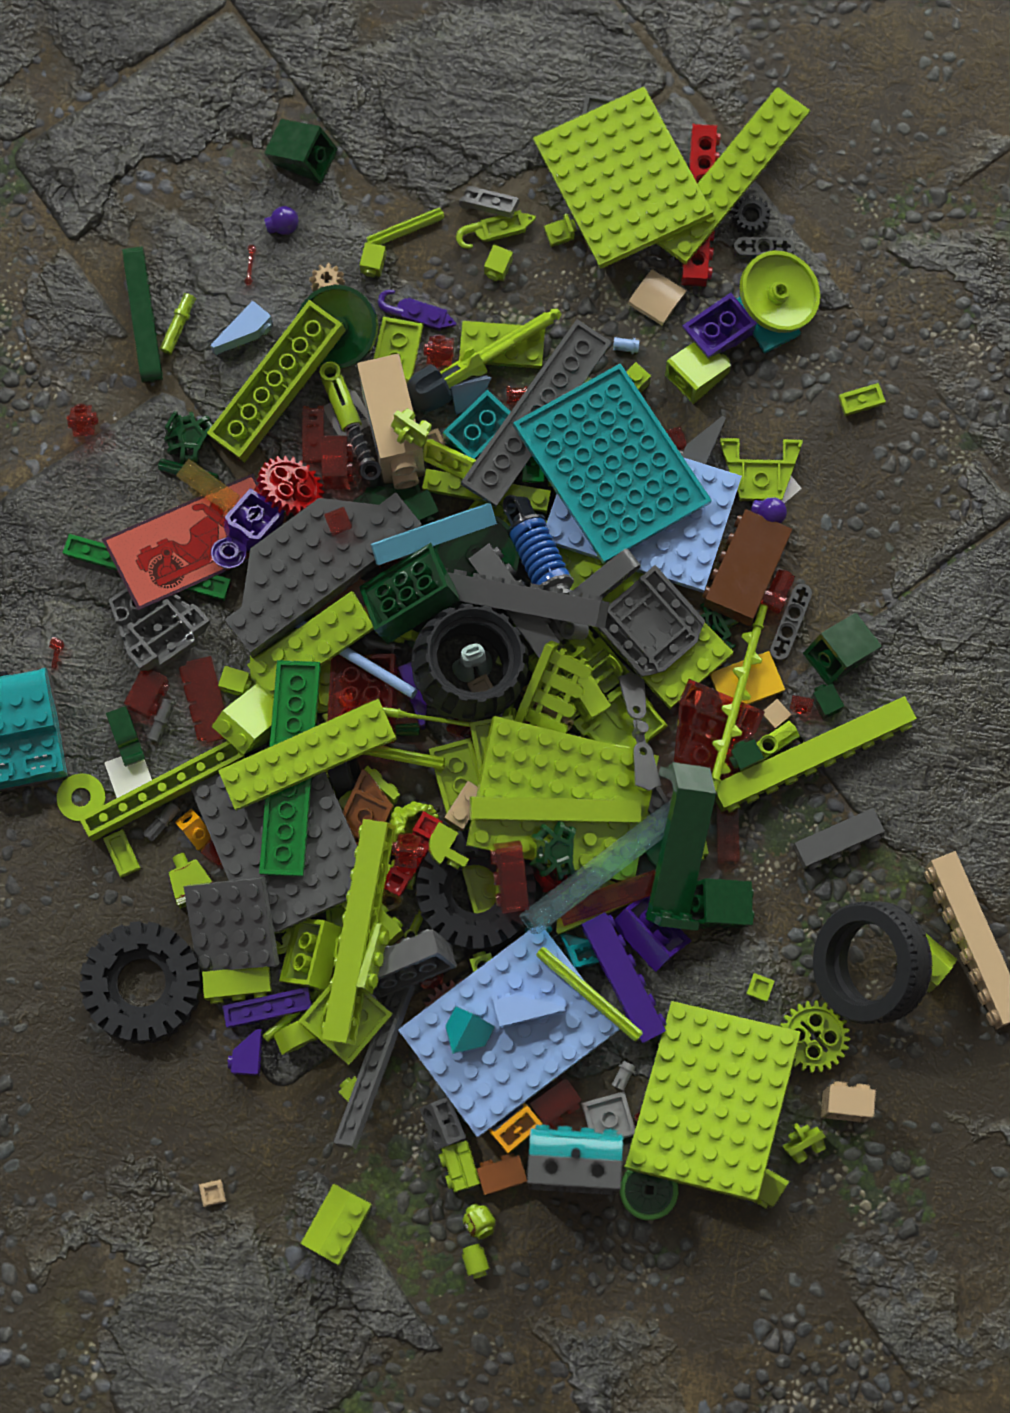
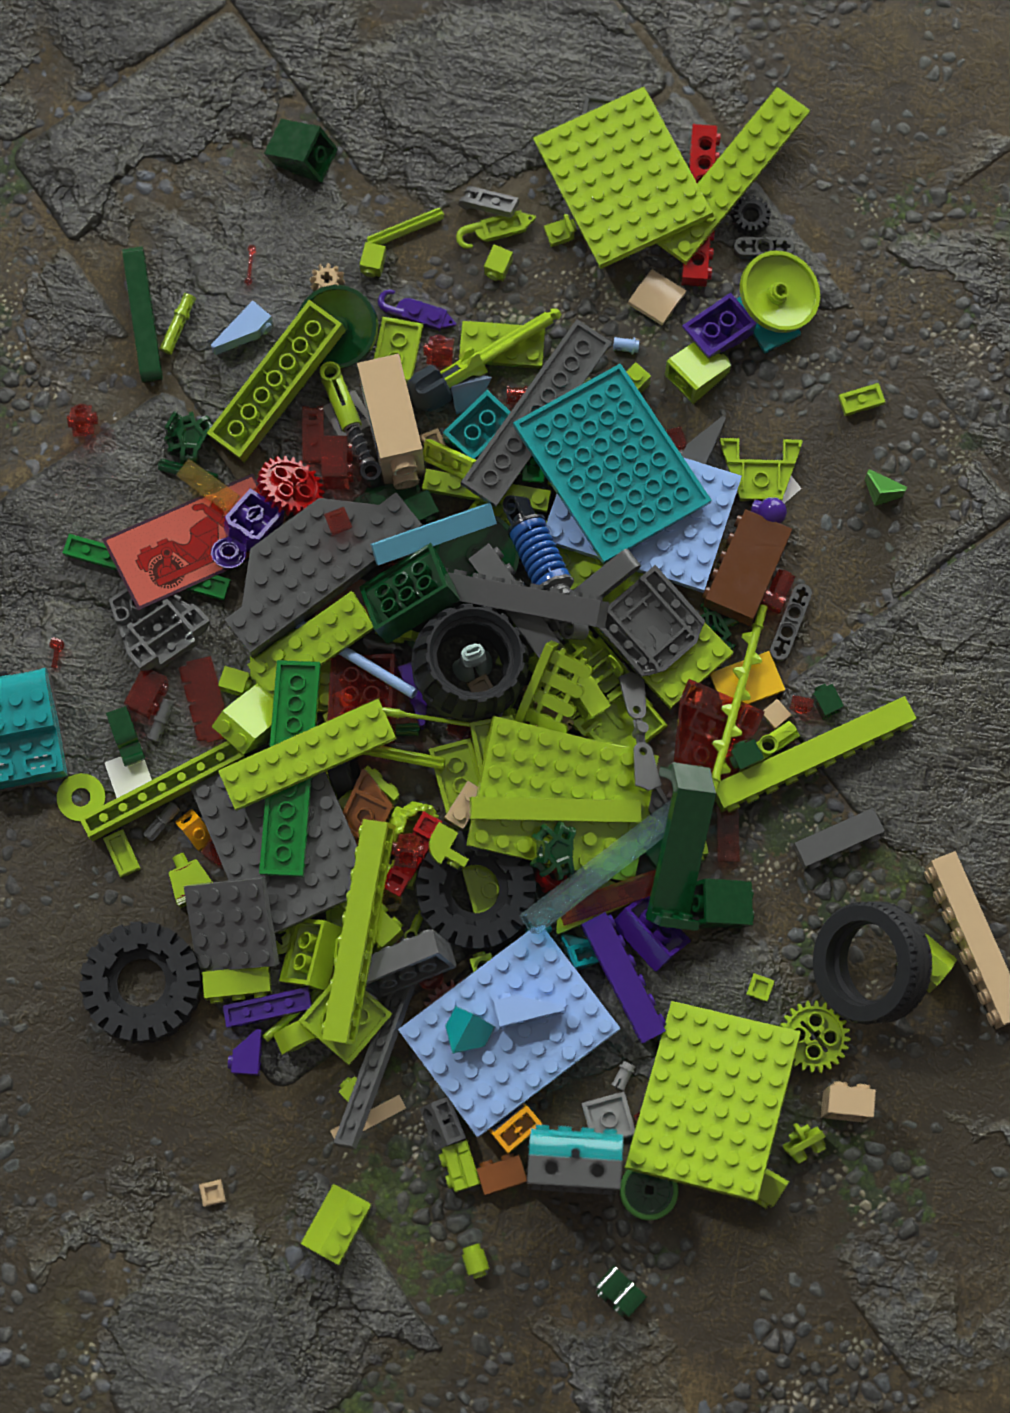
(282, 220): dark purple piece -> none
(373, 958): lime plate -> none
(380, 1113): none -> tan sticker
(410, 430): lime hips -> none
(479, 1221): lime head -> none
(510, 876): clear red brick -> none
(556, 1103): clear red brick -> none
(589, 994): lime axle -> none
(620, 1291): none -> dark green brick
(841, 648): dark green slope -> none
(882, 488): none -> bright green slope

